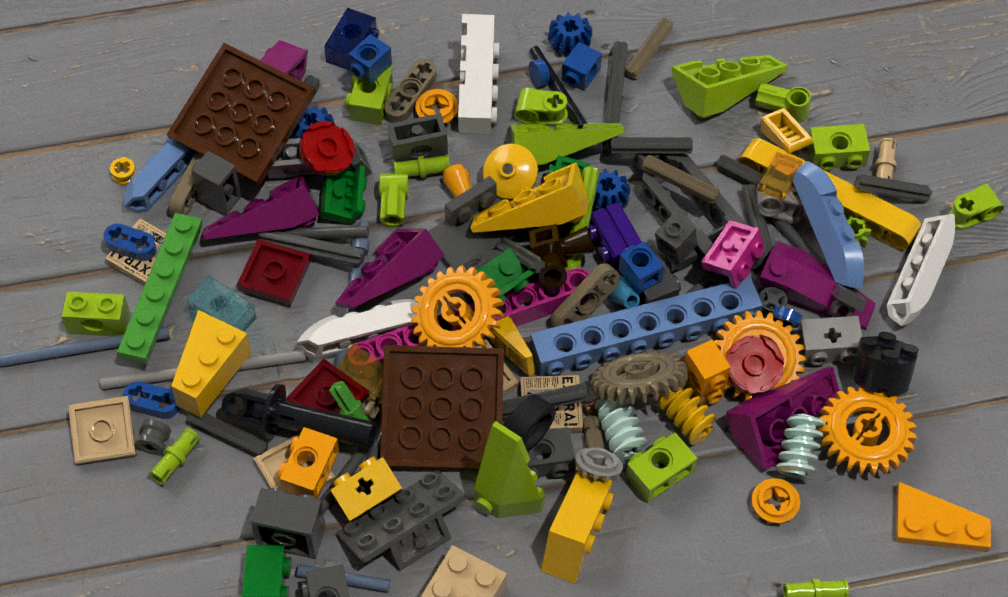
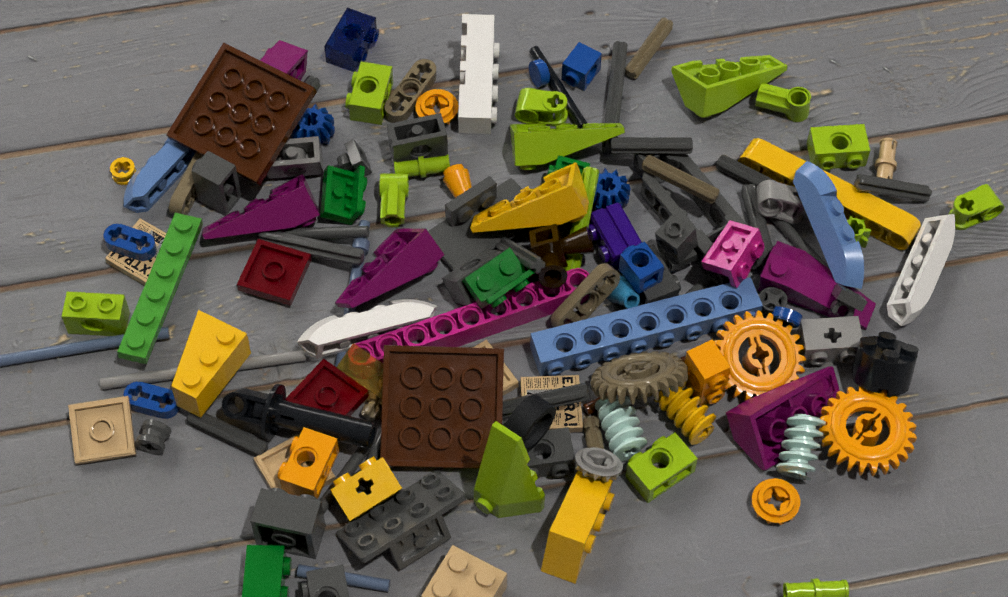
(174, 456): lime pin -> none
(222, 303): clear light blue brick -> none
(326, 148): red tile -> none
(346, 401): bright green axle -> none
(370, 59): blue brick -> none
(476, 324): light orange gear -> none
(513, 344): yellow slope -> none
(523, 174): yellow dish -> none
(568, 31): blue gear -> none
(755, 365): red tile -> none
(779, 176): clear yellow tile -> none
(780, 122): yellow slope -> none
(938, 523): light orange wing -> none

